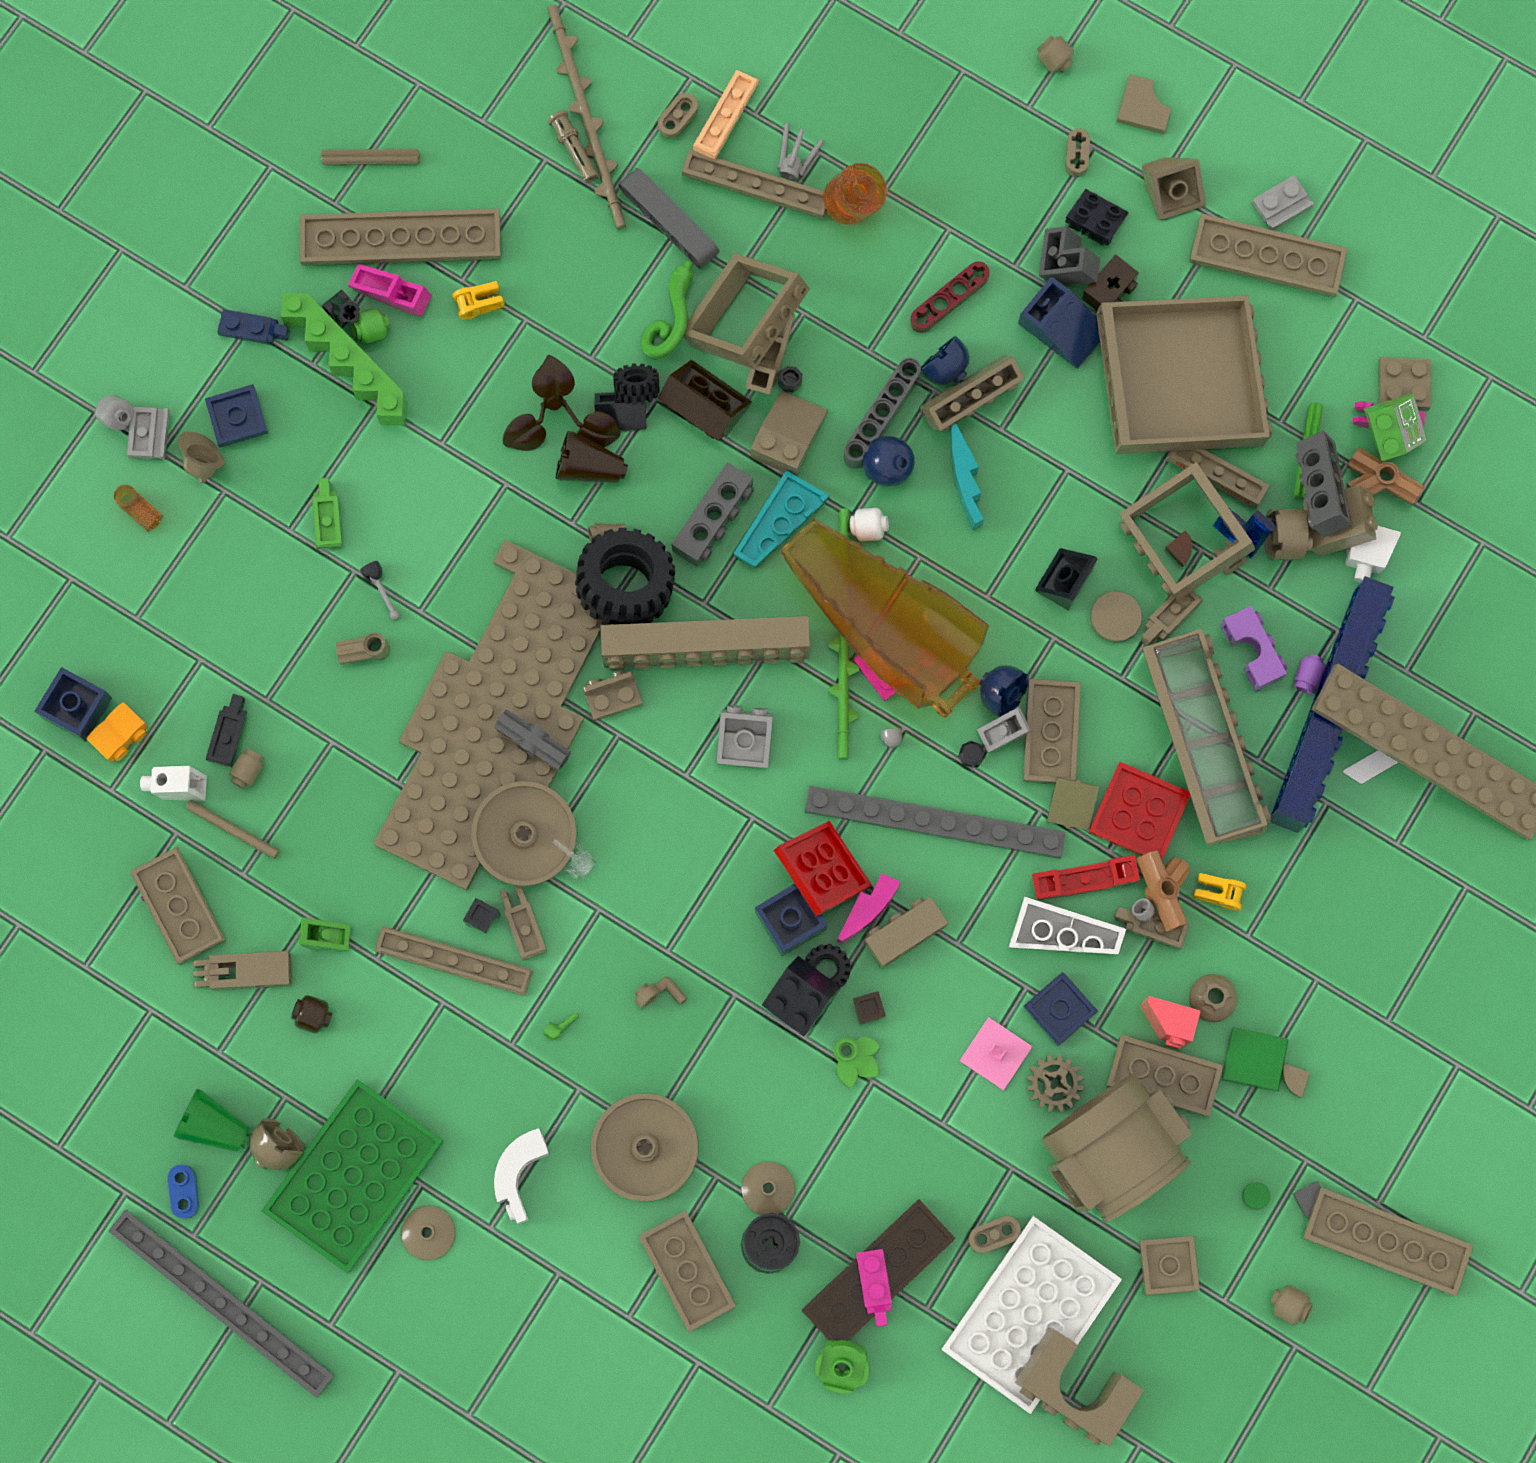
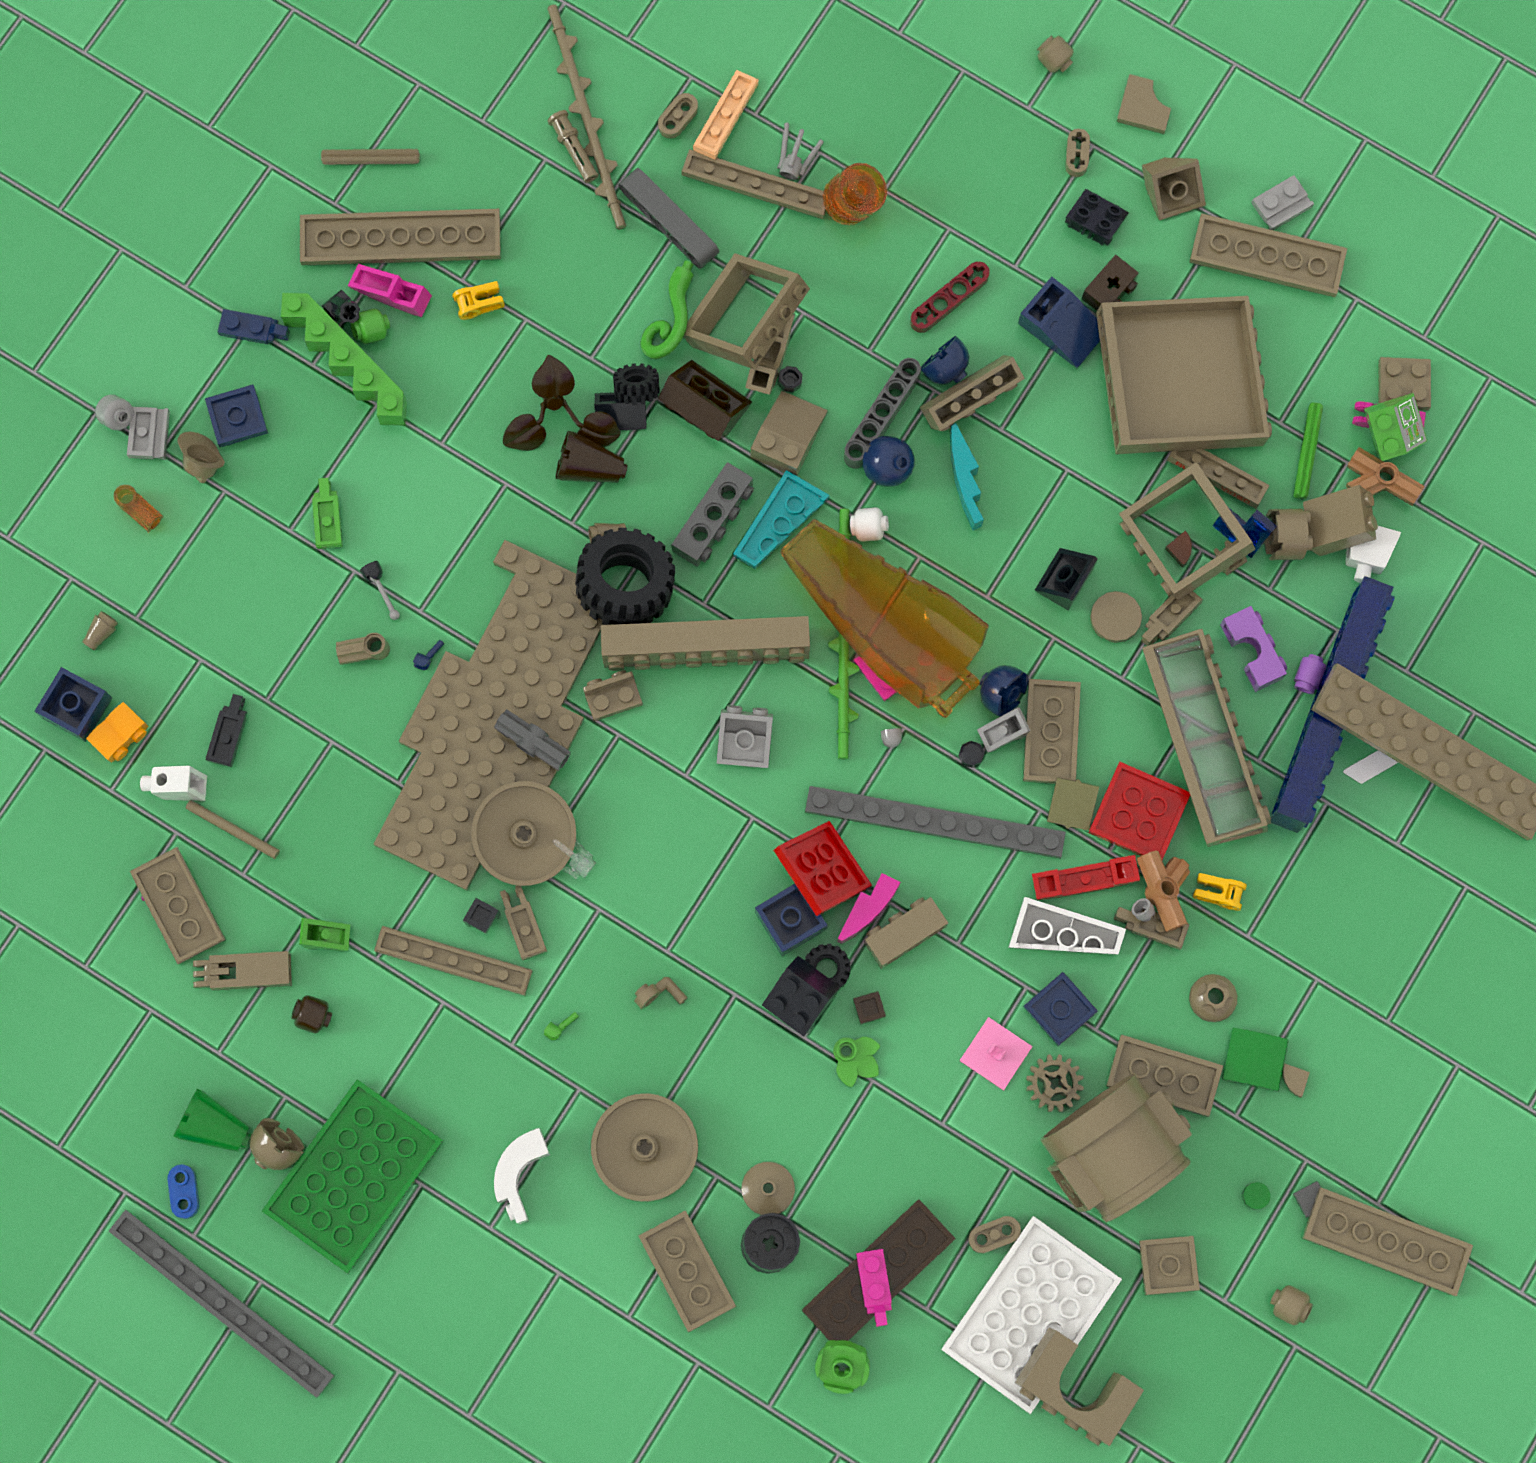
(99, 630): none -> dark tan cone
(246, 769): dark tan brick -> none
(423, 661): none -> dark blue hand
(442, 1233): dark tan dish -> none
(1065, 259): dark grey brick -> none
(1171, 1021): coral slope -> none
(1323, 484): dark grey brick -> none

